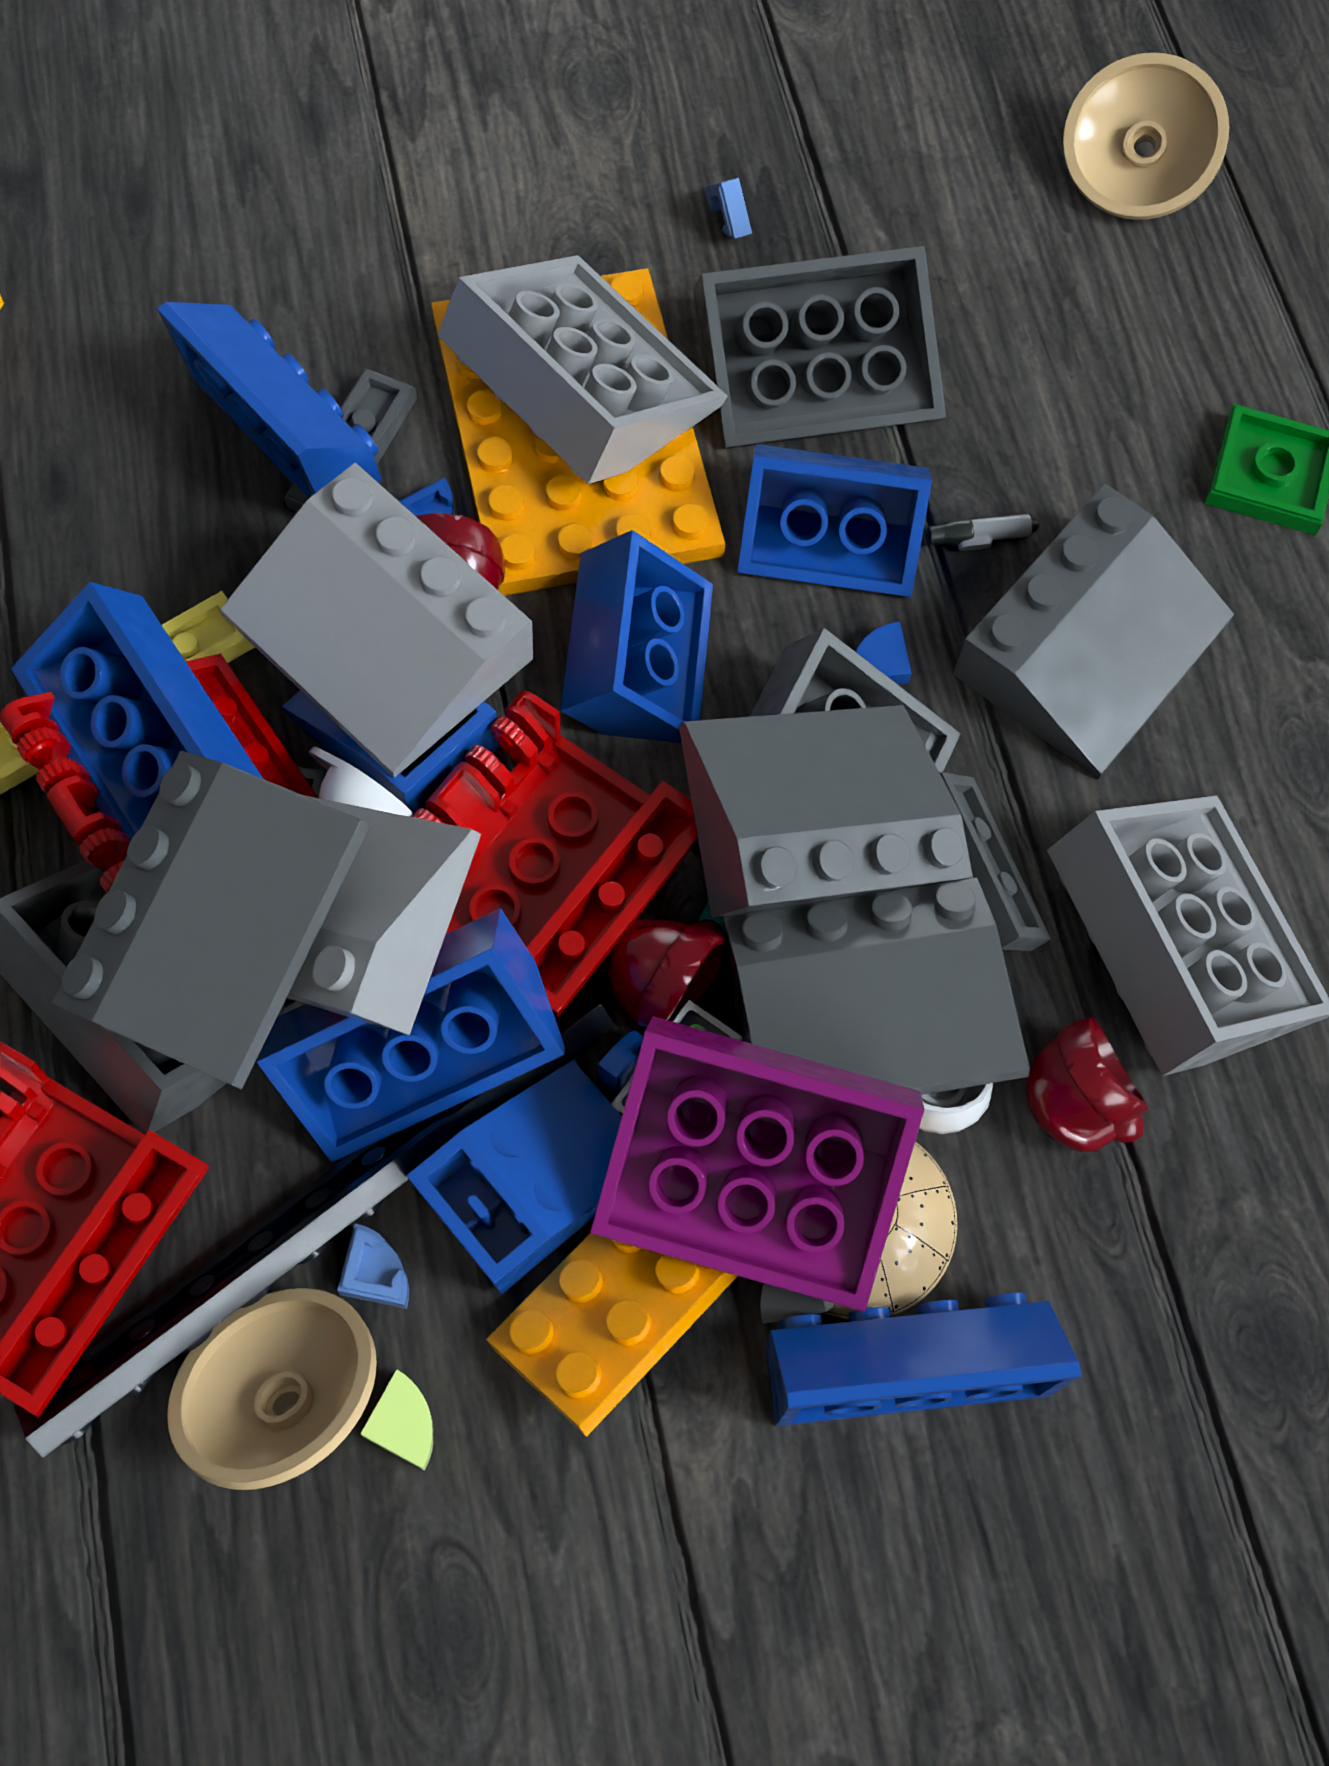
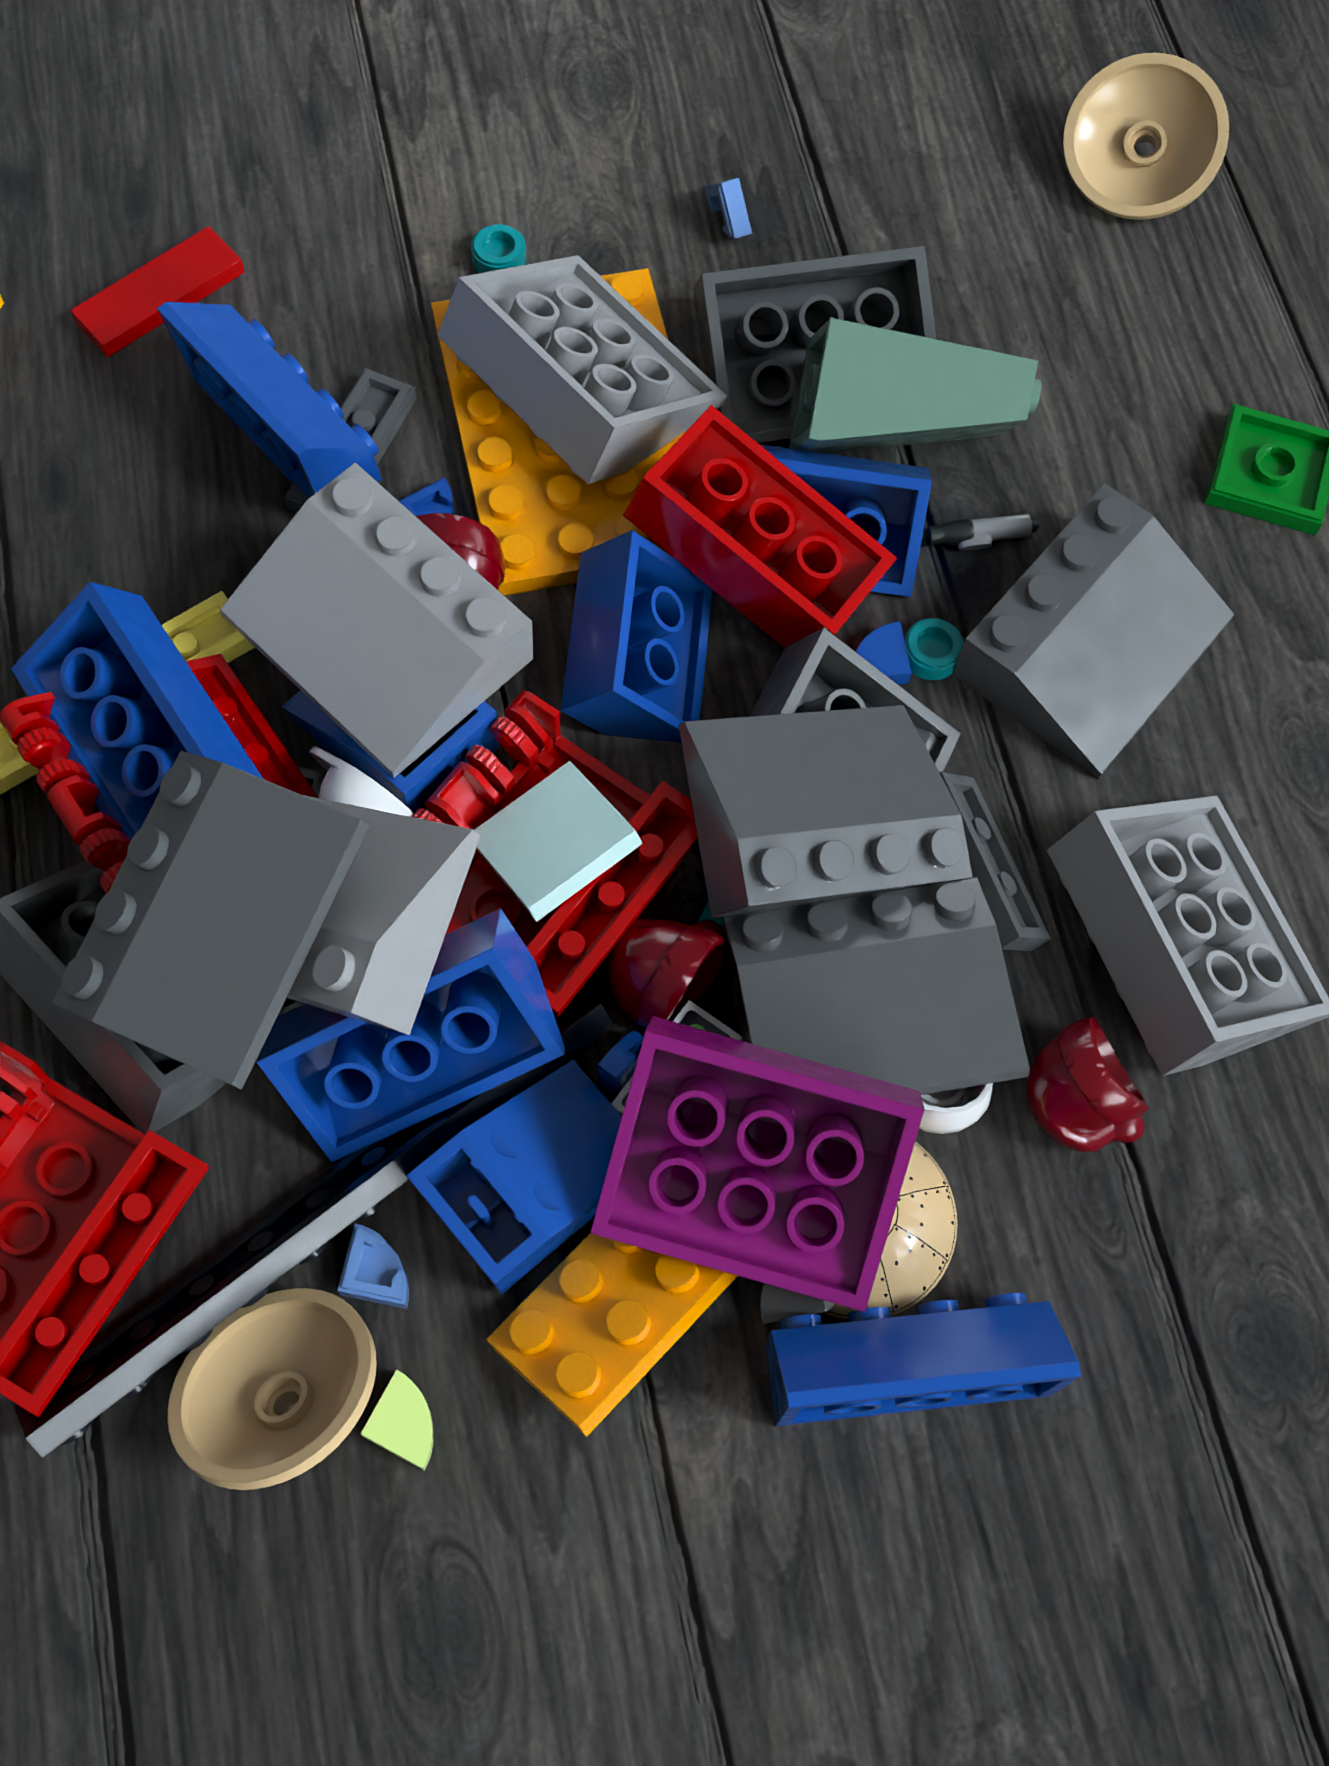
(179, 275): none -> red tile
(497, 248): none -> teal tile
(555, 840): none -> light aqua tile
(756, 532): none -> red slope
(903, 389): none -> sand green slope
(933, 648): none -> teal tile

